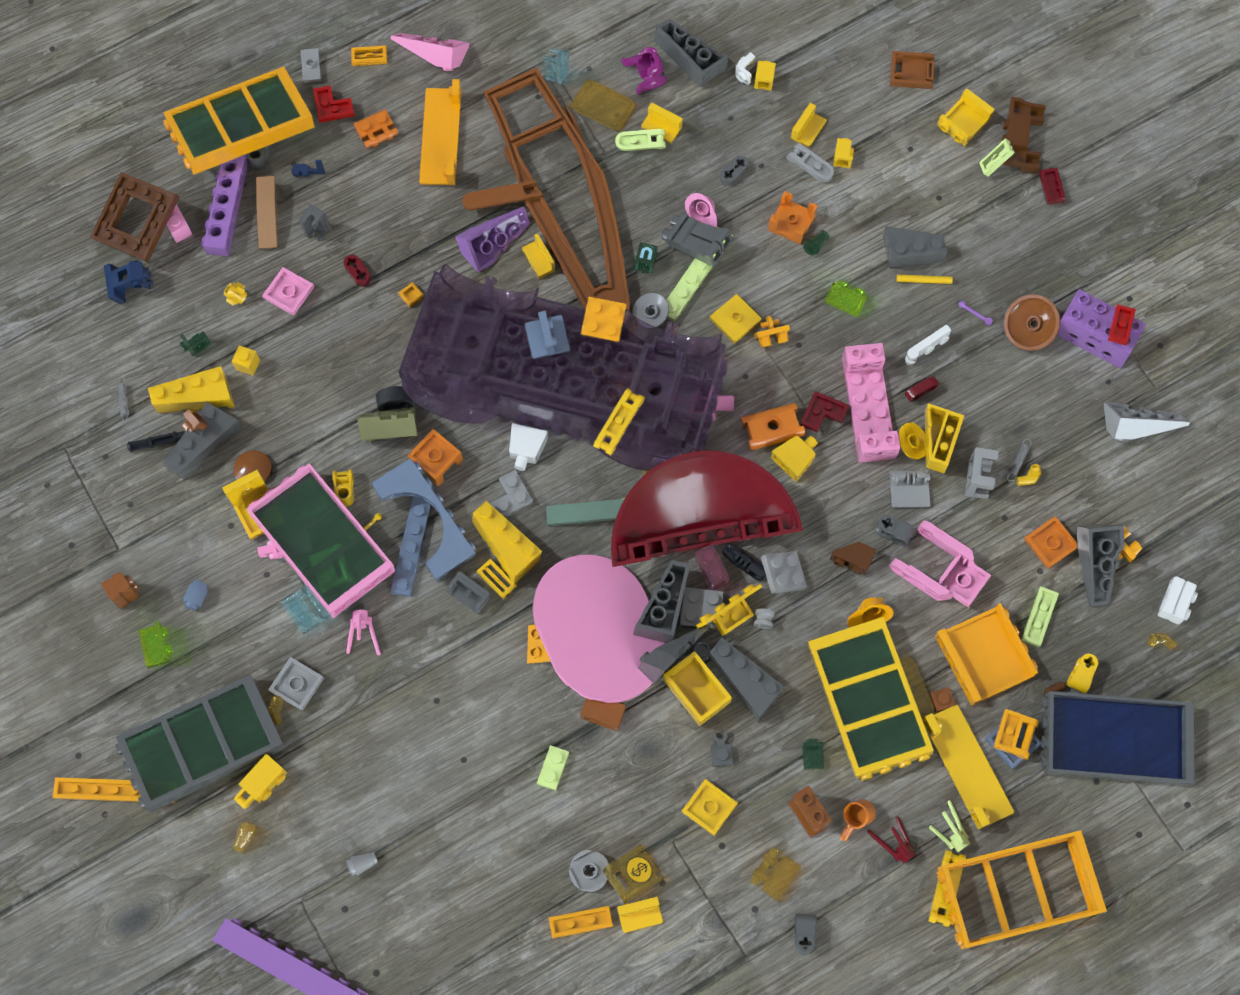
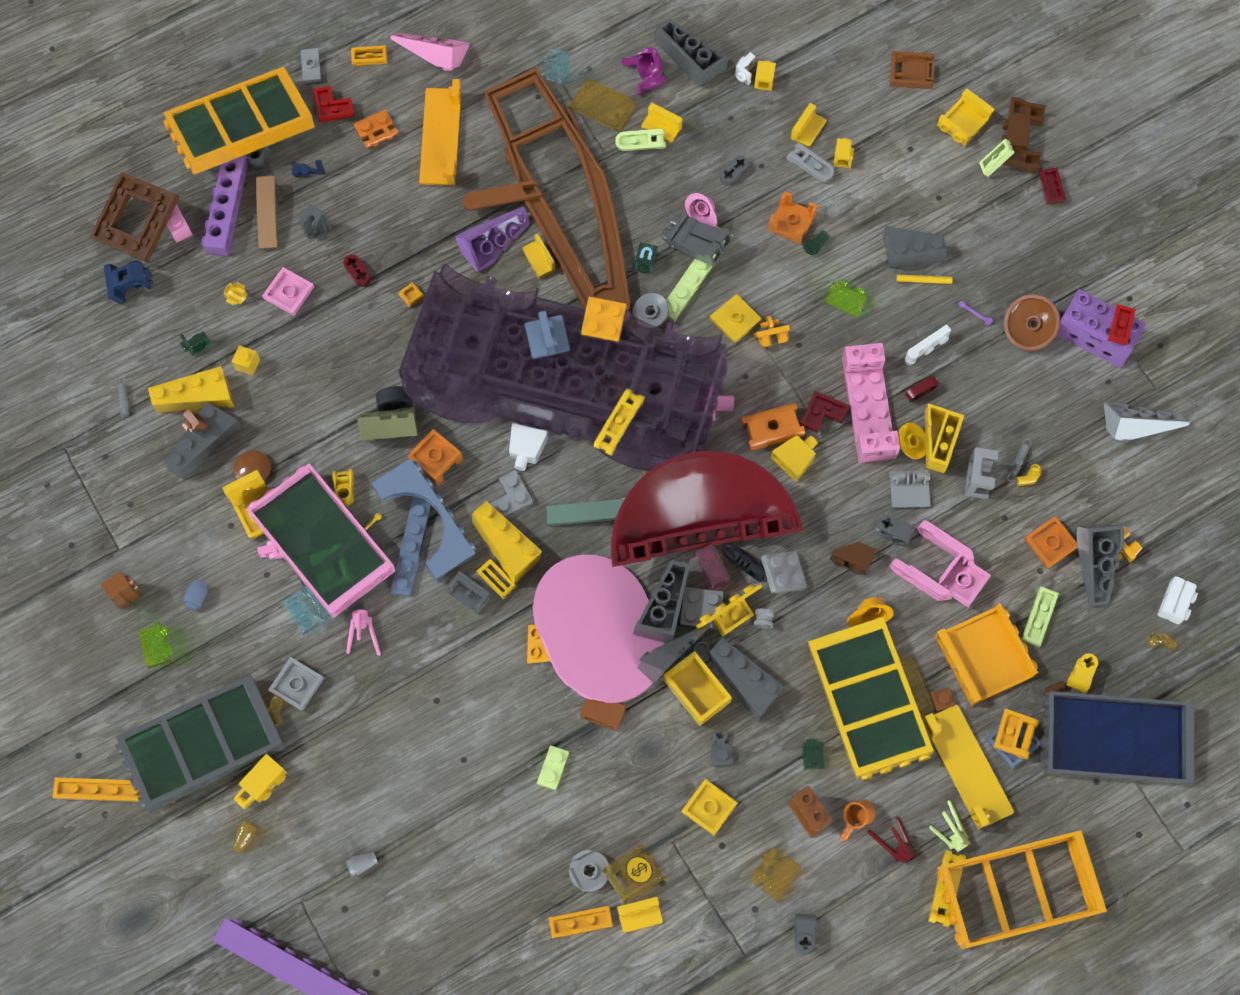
(154, 441): black piece -> none

